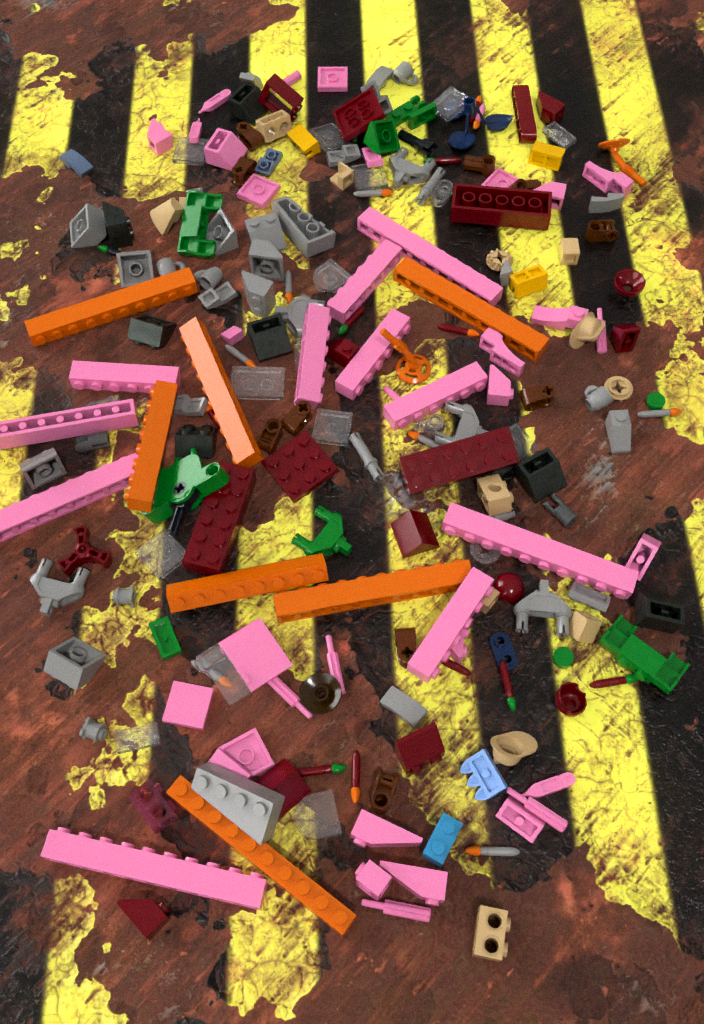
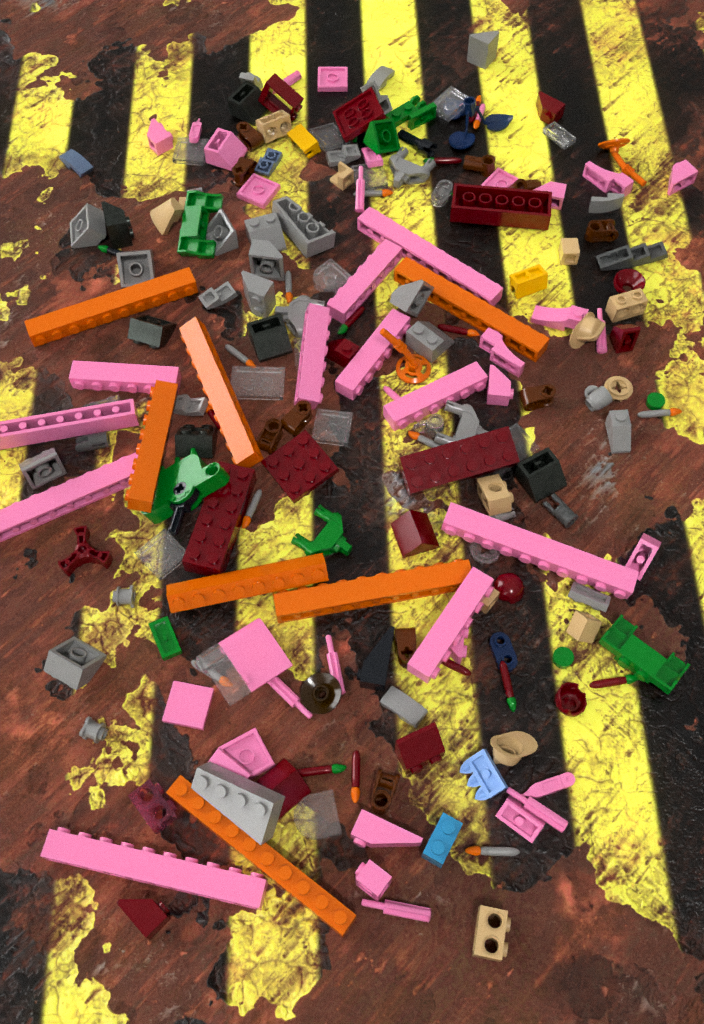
(55, 592): light grey connector -> none
(137, 738): clear plate -> none
(167, 265): light grey piece -> none
(209, 277): light grey piece -> none
(216, 101): bright pink piece -> none
(233, 335): bright pink slope -> none
(251, 509): none -> light grey piece
(360, 192): none -> bright pink axle
(370, 462): light grey pin -> none
(375, 666): none -> black slope
(403, 73): light grey piece -> none
(411, 296): none -> light grey slope
(422, 882): bright pink slope -> none
(426, 190): light grey pin -> none
(427, 340): none -> light grey slope
(482, 48): none -> light grey slope
(494, 263): tan gear -> none
(505, 272): light grey slope -> none
(524, 114): dark red beam -> none
(543, 604): light grey connector -> none
(546, 155): yellow hinge -> none
(626, 305): none -> tan brick
(631, 257): none -> dark grey slope
(658, 611): pearl dark grey slope -> none
(681, 176): none -> bright pink slope

